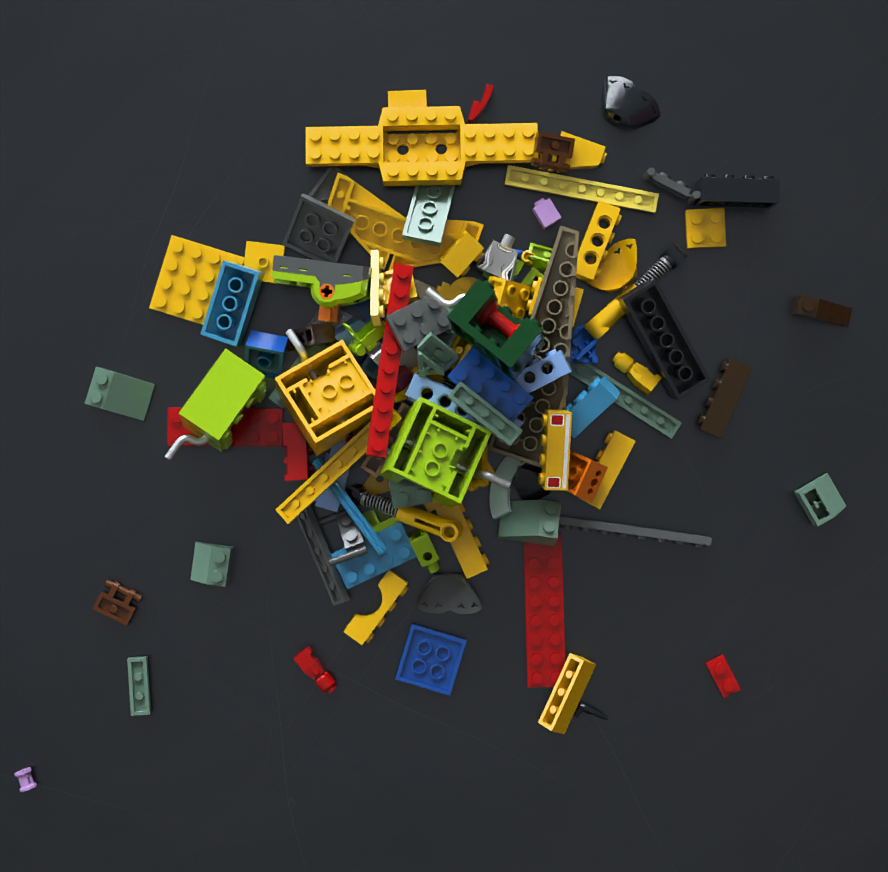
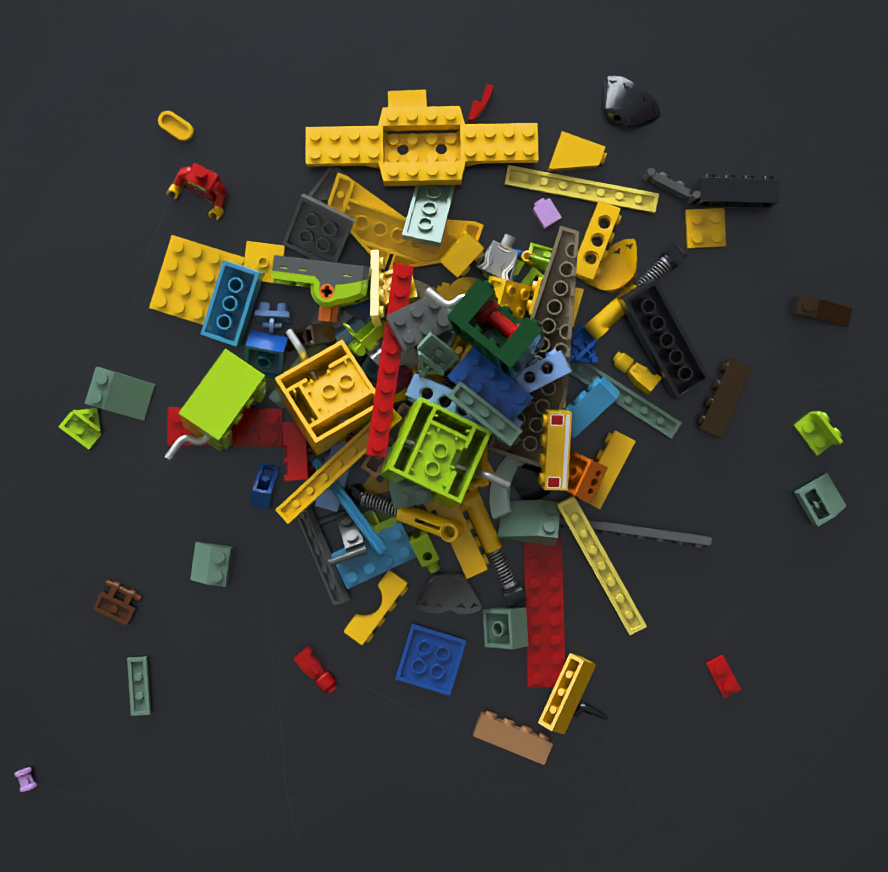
(83, 426): none -> lime slope
(176, 126): none -> yellow tile
(203, 184): none -> red torso
(264, 486): none -> blue slope
(272, 319): none -> medium blue hips
(492, 545): none -> piece
(505, 627): none -> sand green slope
(512, 737): none -> medium nougat brick
(553, 145): reddish brown plate -> none
(601, 565): none -> light yellow plate
(818, 432): none -> lime bracket

